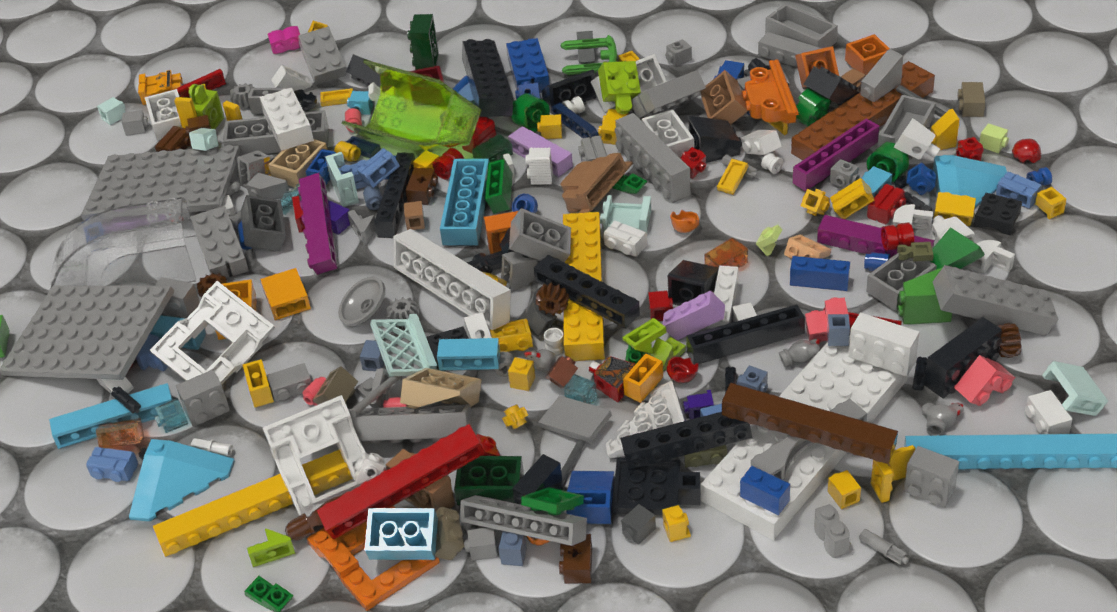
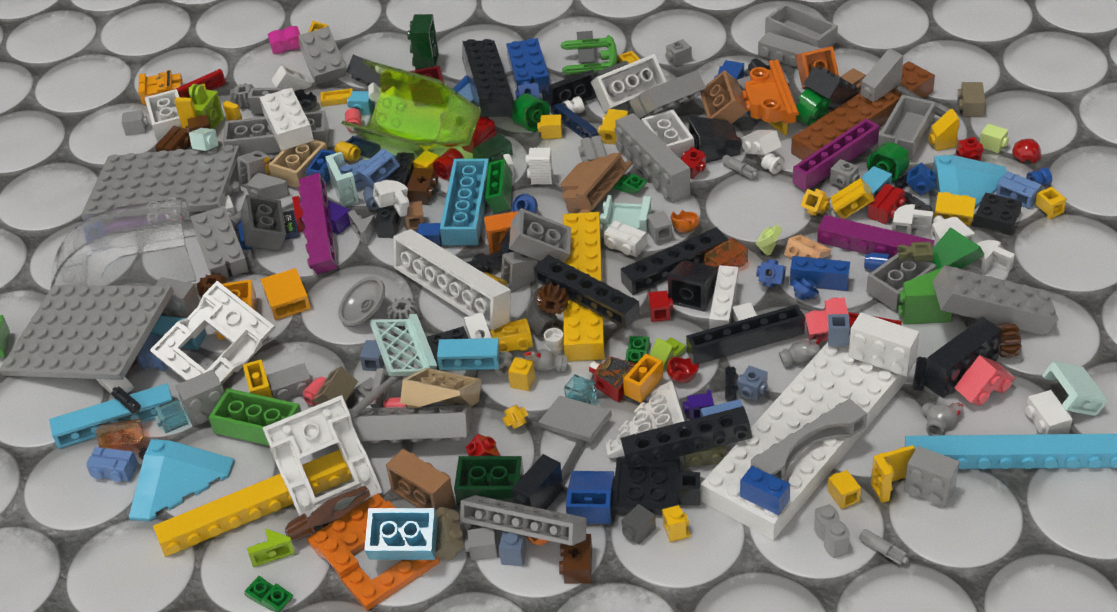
(111, 110): light aqua brick -> none
(213, 446): white axle -> none
(245, 414): none -> bright green brick
(286, 200): clear light blue pin -> none
(290, 225): none -> tile
(368, 467): white brick -> none
(391, 193): none -> white brick
(401, 481): red brick -> none
(431, 232): none -> blue brick
(524, 139): lavender brick -> none
(552, 500): green plate -> none
(562, 371): copper brick -> none
(619, 84): lime brick -> none
(641, 337): lime slope -> none
(656, 267): none -> black brick
(659, 226): none -> light grey brick
(694, 315): lavender brick -> none
(732, 176): yellow tile -> none
(777, 276): none -> blue brick
(804, 288): none -> blue plate
(809, 423): reddish brown brick -> none
(865, 53): orange brick -> none
(894, 236): red wheel -> none
(917, 141): white torso -> none

